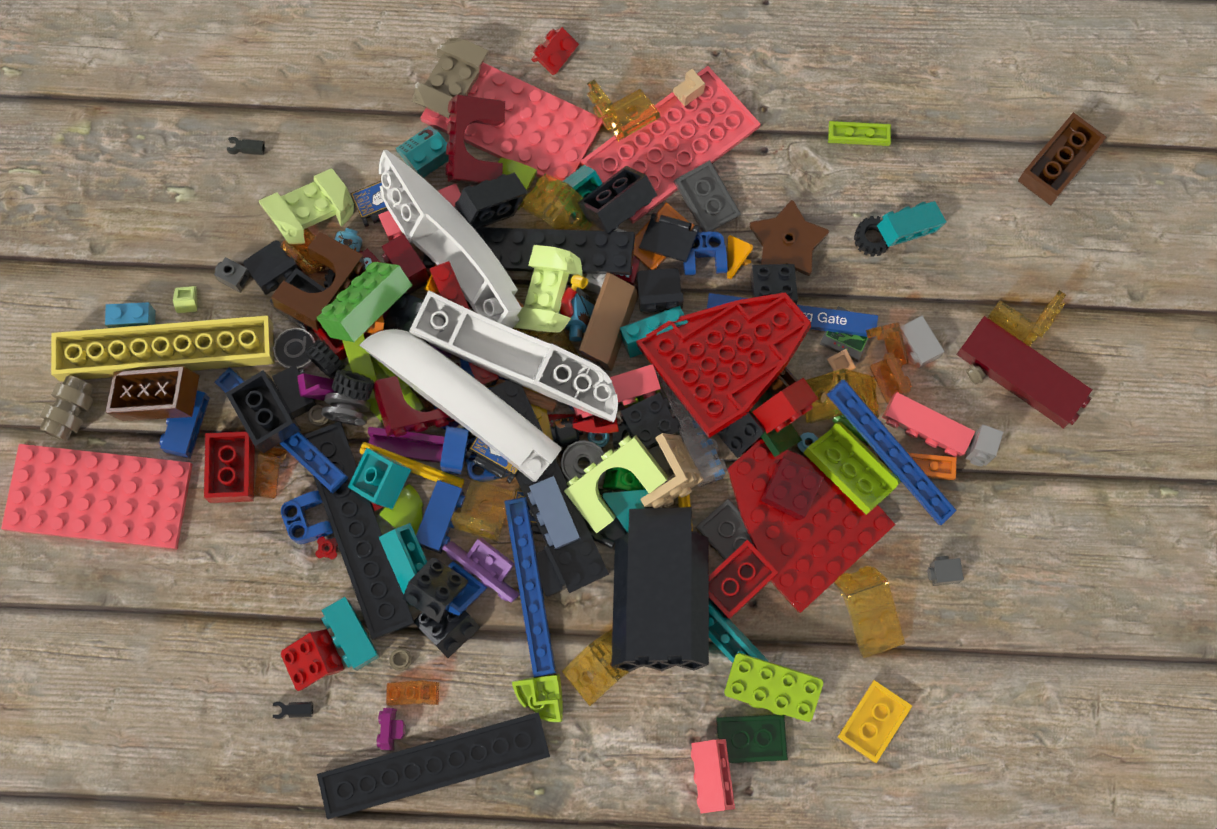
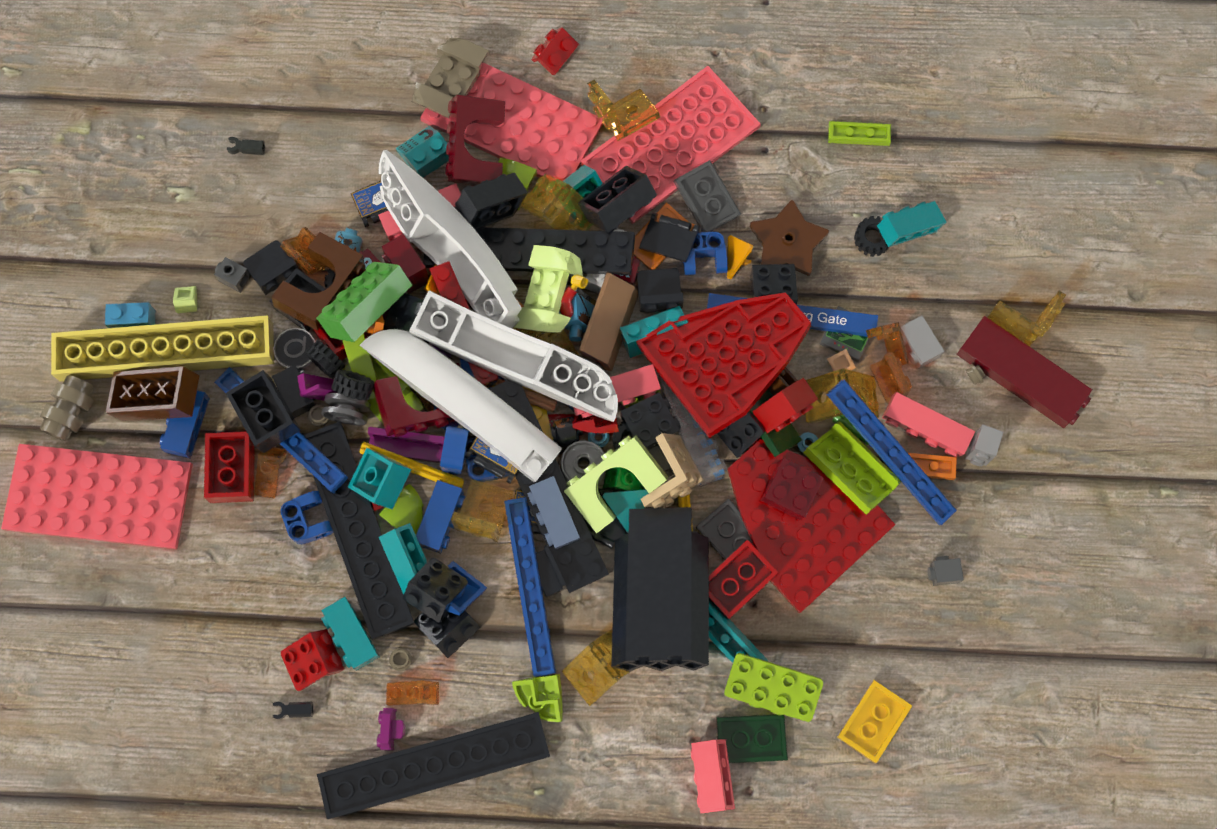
(309, 206): yellowish green piece -> none
(322, 543): red plate -> none
(486, 564): medium lavender bracket -> none
(690, 88): tan panel -> none
(871, 610): clear yellow bracket -> none
(1062, 159): reddish brown brick -> none

